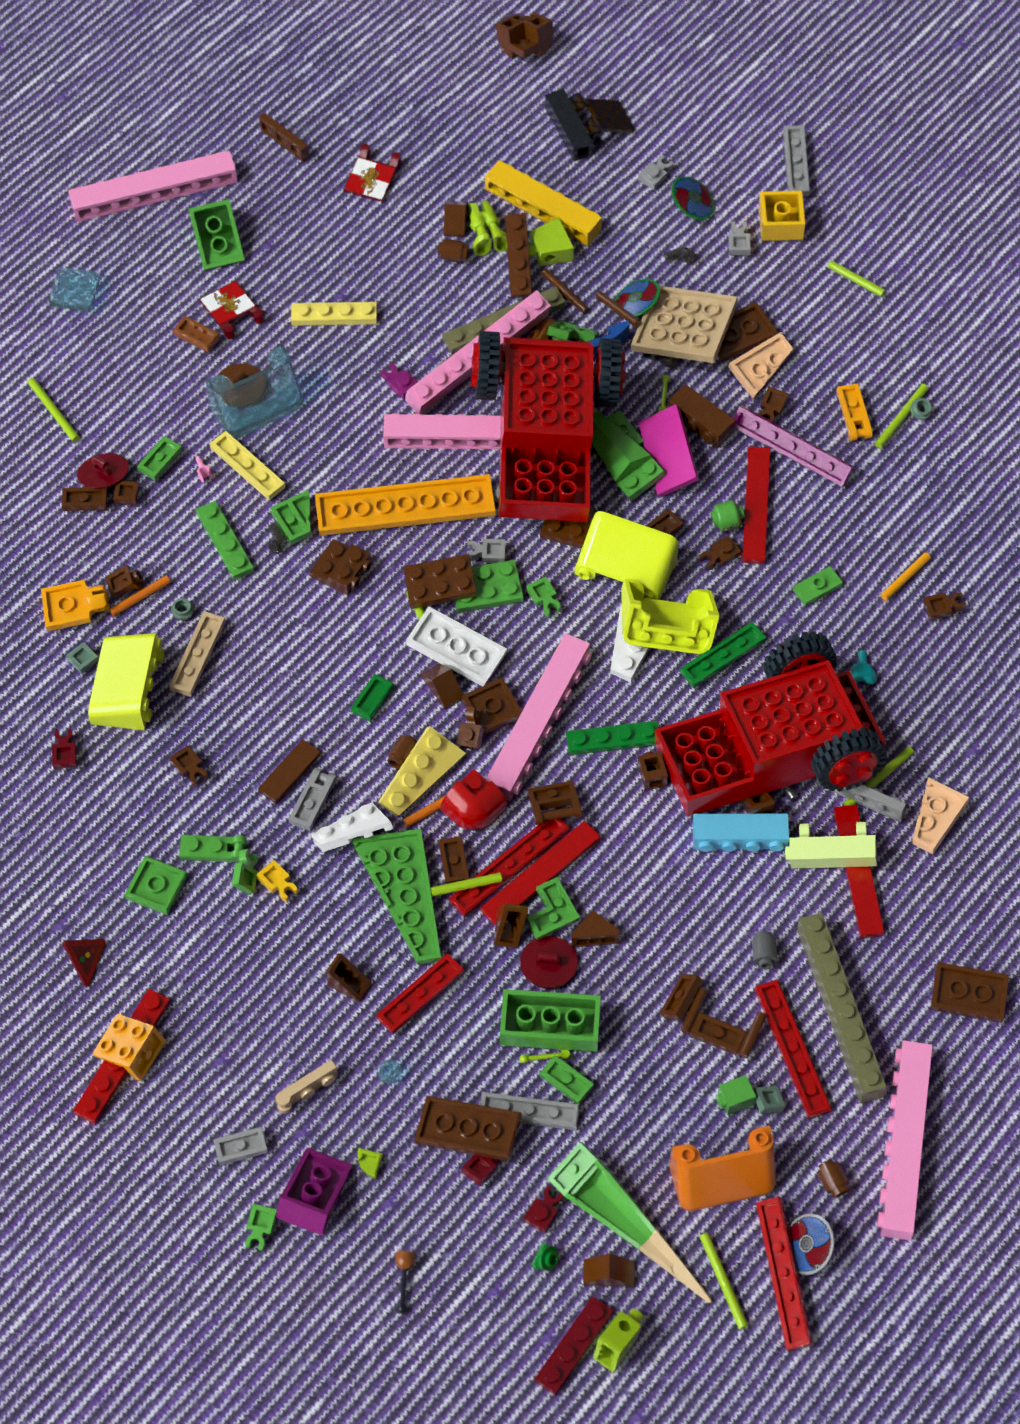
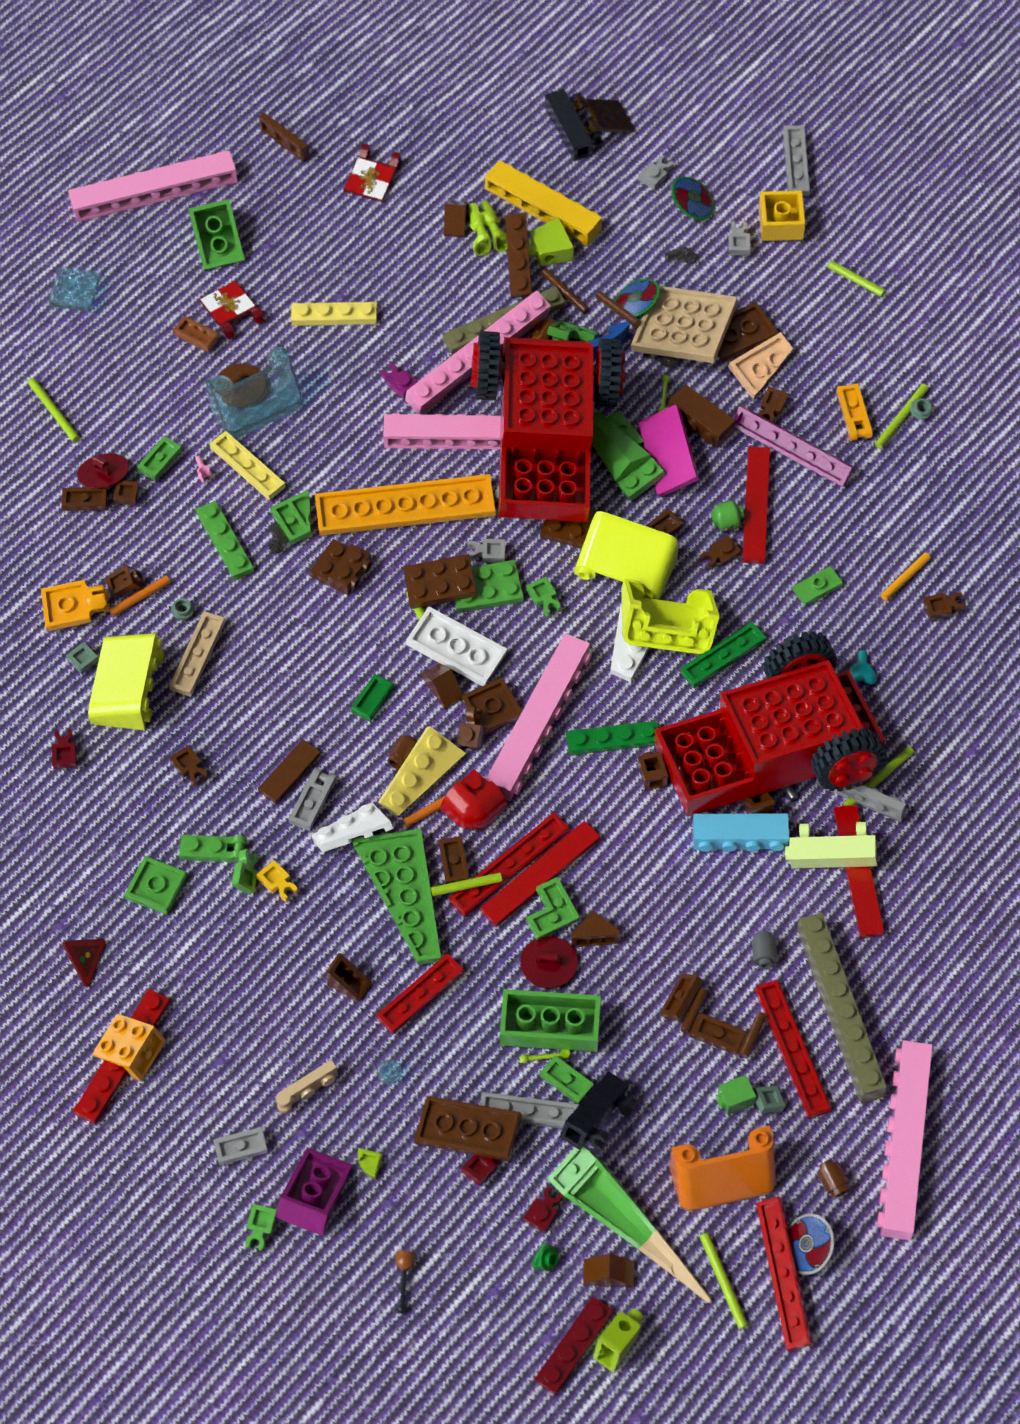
(453, 250): reddish brown brick -> none
(509, 925): reddish brown slope -> none
(525, 35): reddish brown brick -> none
(551, 797): reddish brown plate -> none
(594, 1110): none -> black brick
(937, 815): light nougat wing -> none
(969, 992): reddish brown plate -> none

